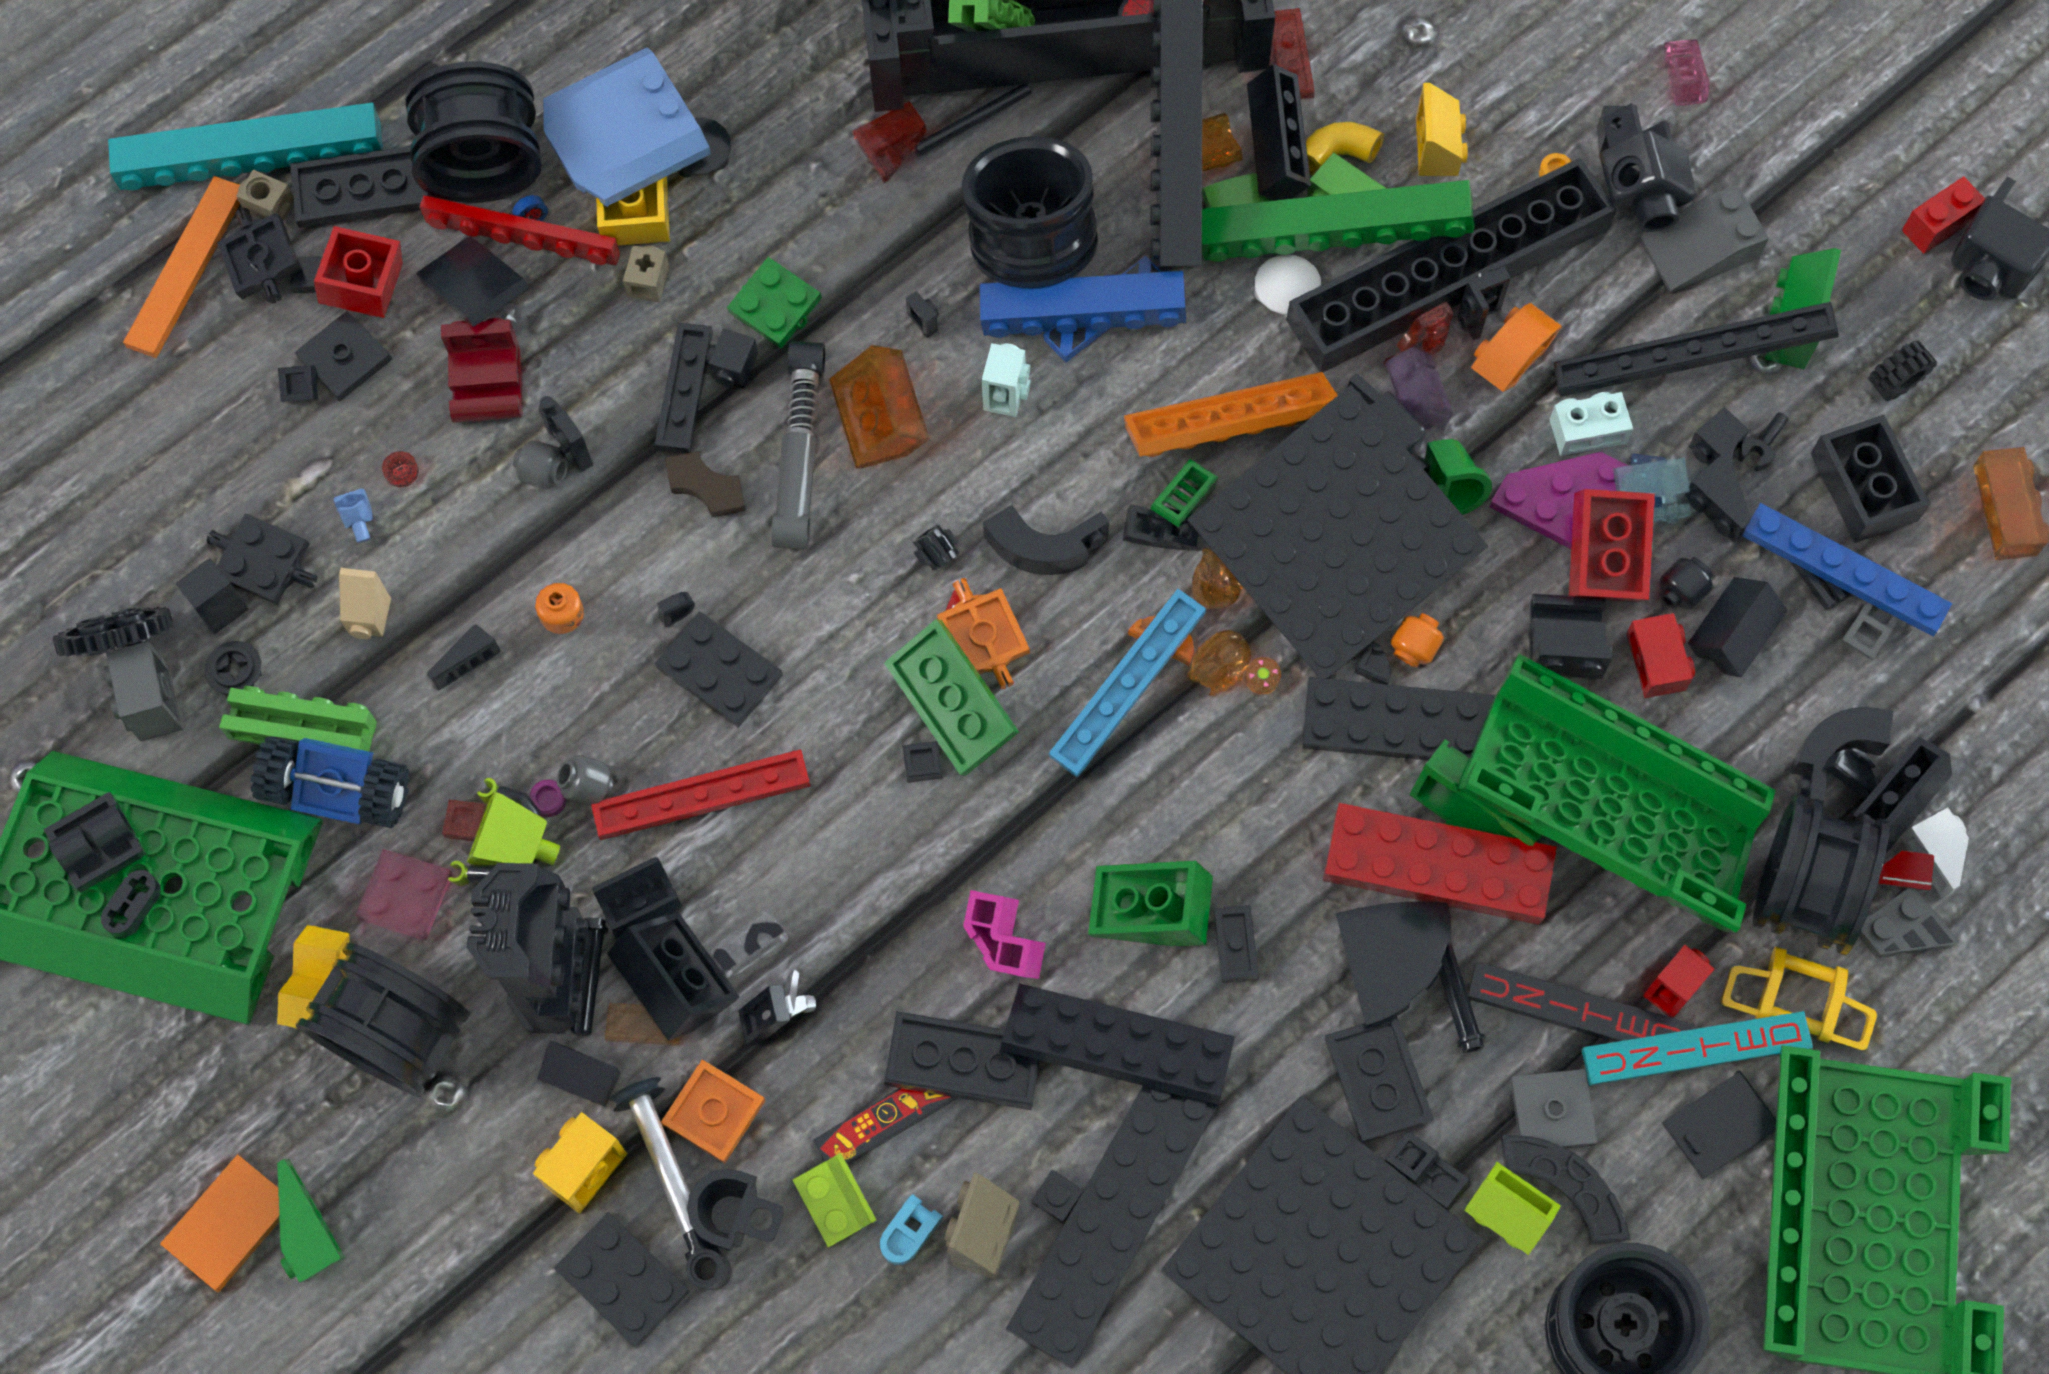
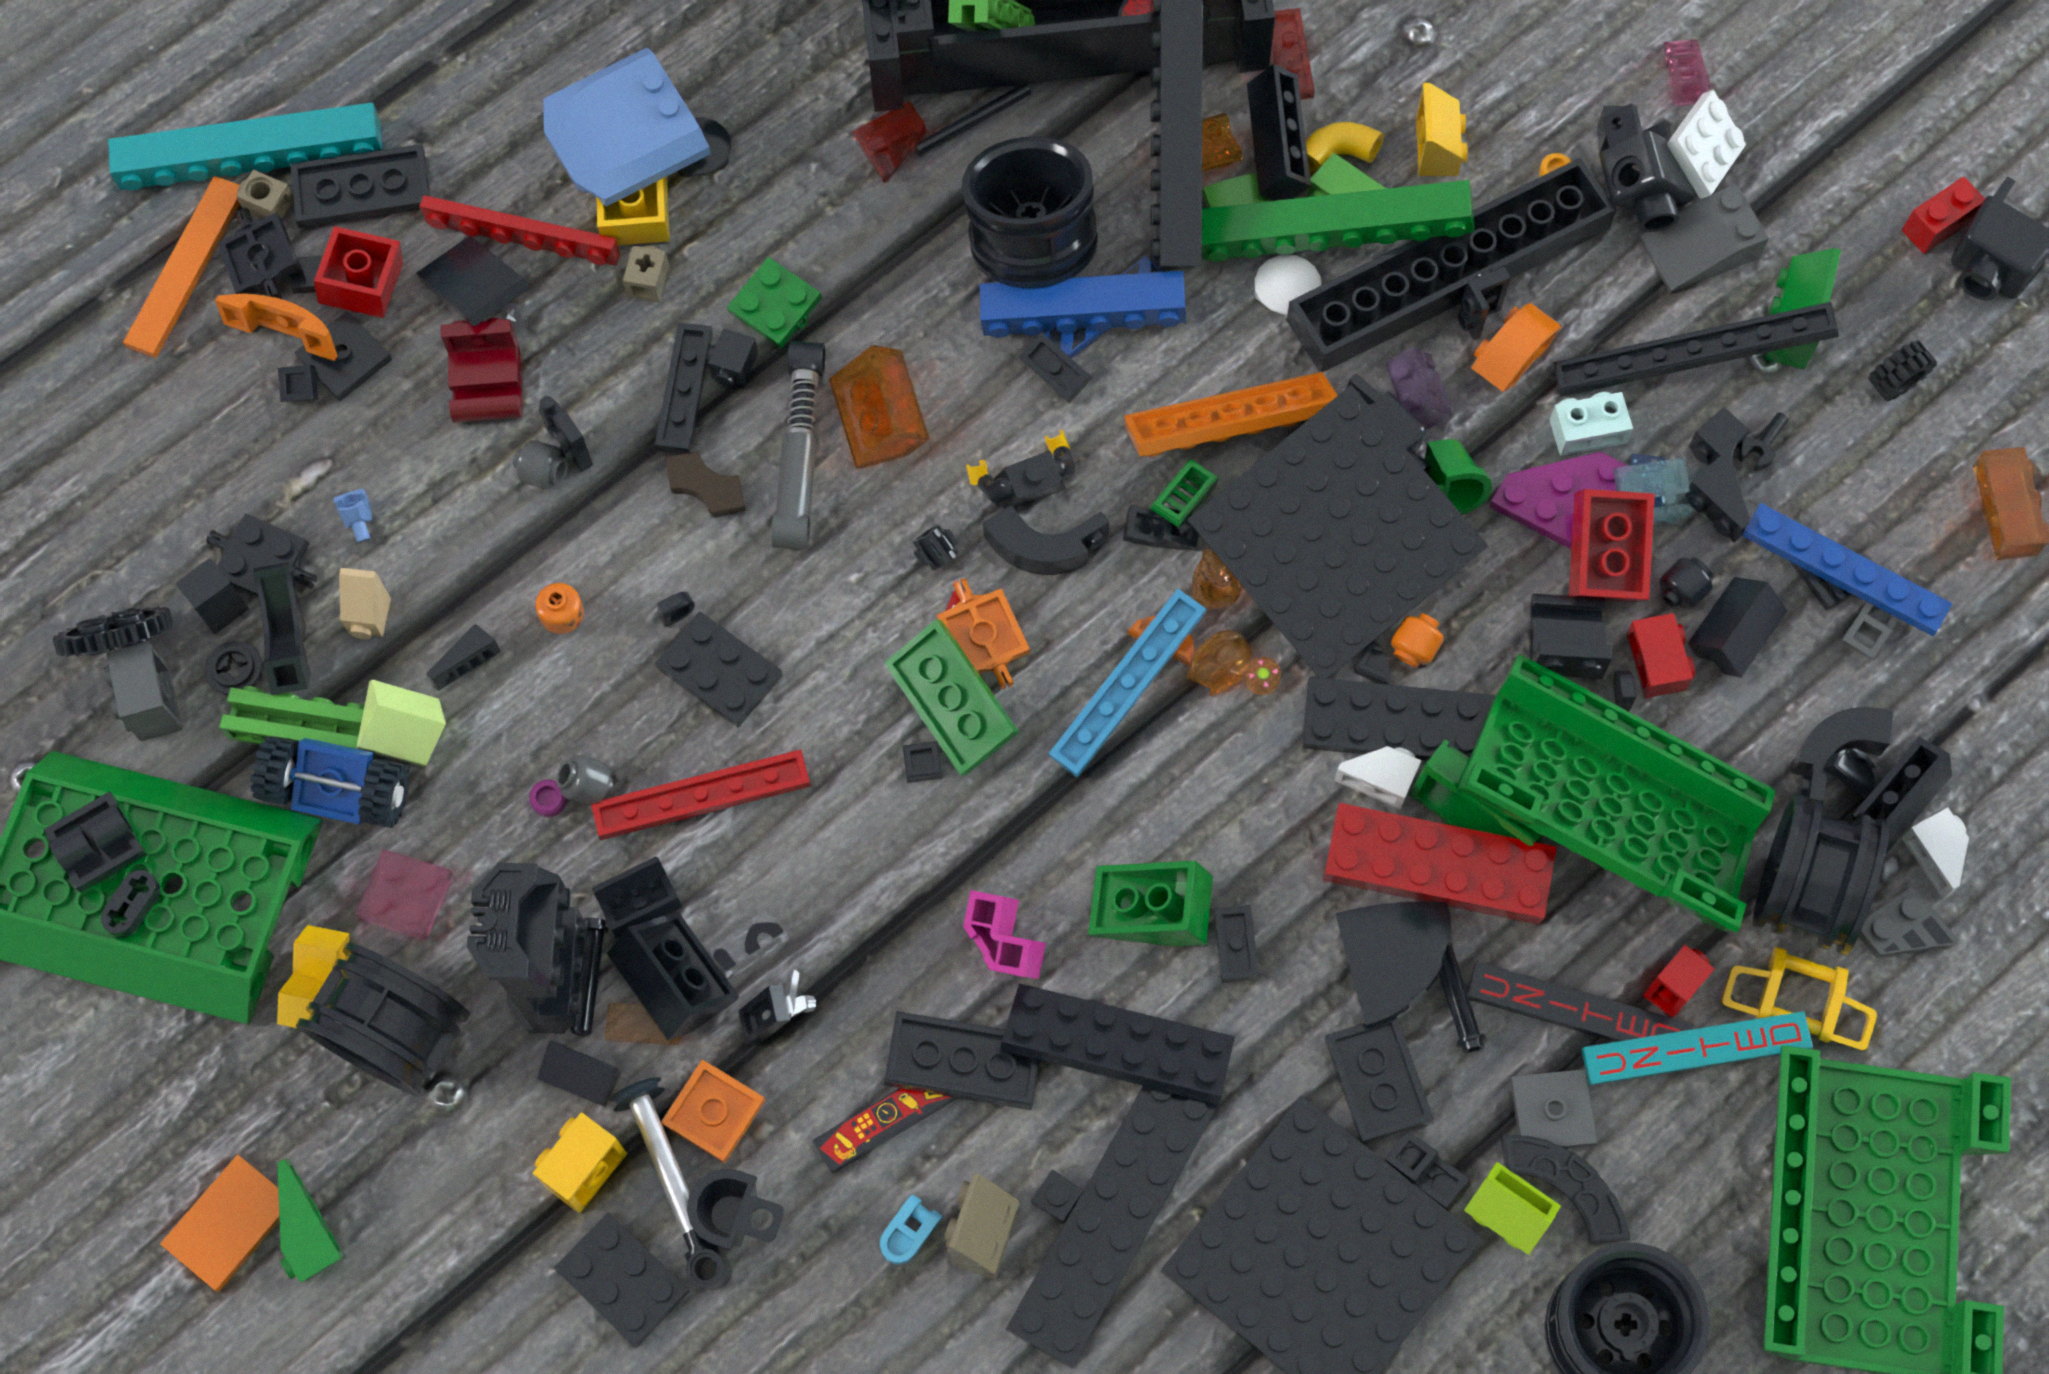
(251, 310): none -> orange slope
(283, 629): none -> black arch
(400, 469): clear red tile -> none
(400, 723): none -> yellowish green slope
(462, 820): clear red plate -> none
(473, 132): black wheel -> none
(507, 834): lime torso -> none
(531, 207): blue tile -> none
(834, 1200): lime plate -> none
(922, 313): black plate -> none
(1005, 379): light aqua brick -> none
(1029, 478): none -> black torso
(1055, 367): none -> black plate
(1381, 774): none -> white slope
(1427, 331): clear red wing -> none
(1624, 689): none -> black tile
(1706, 144): none -> white plate
(1721, 1124): black container -> none
(1869, 478): black brick -> none
(1908, 870): red sticker -> none

